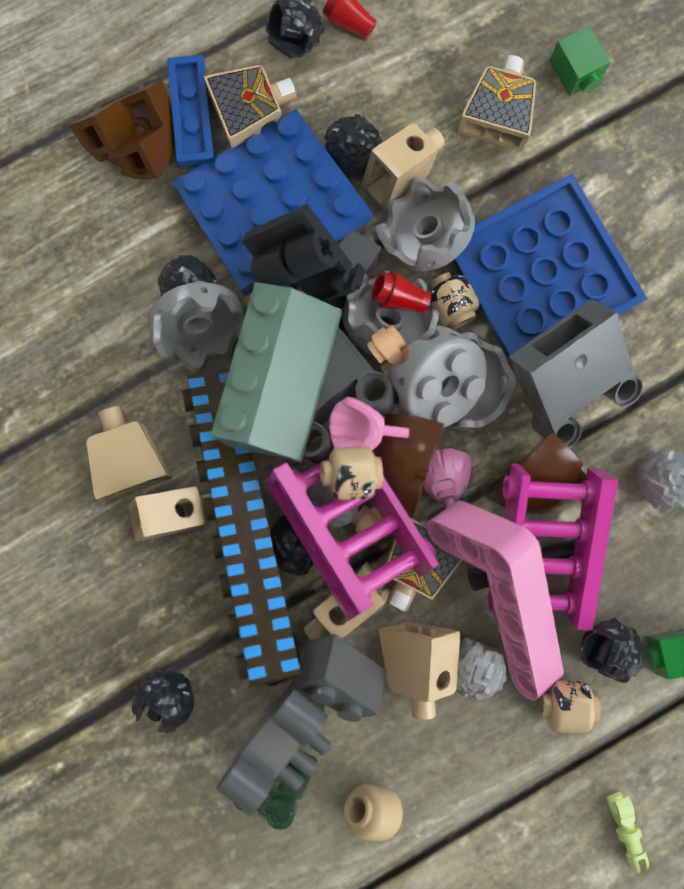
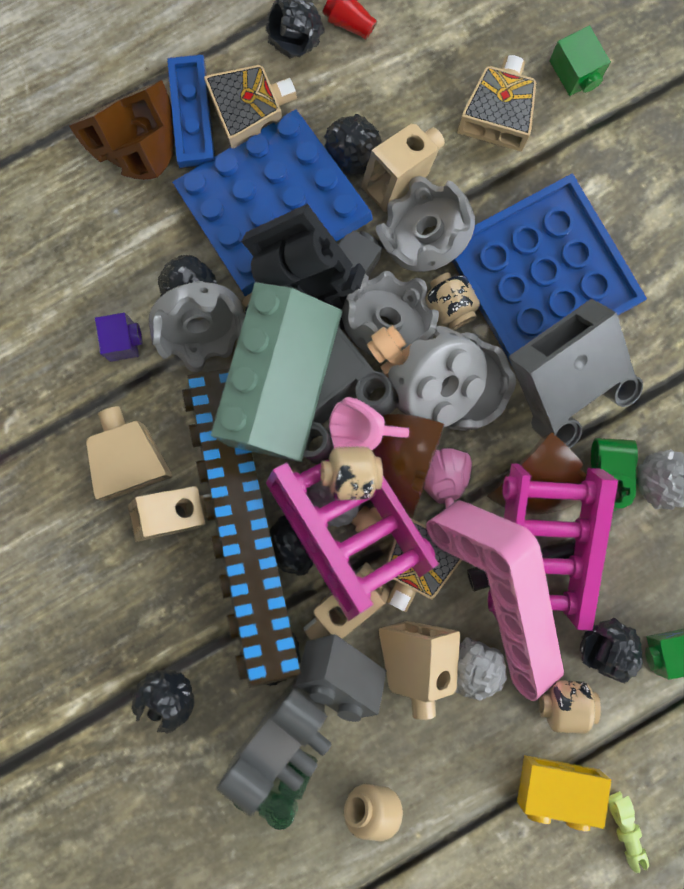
(118, 336): none -> dark purple plate
(398, 293): red cone -> none
(563, 793): none -> yellow brick
(620, 460): none -> green piece

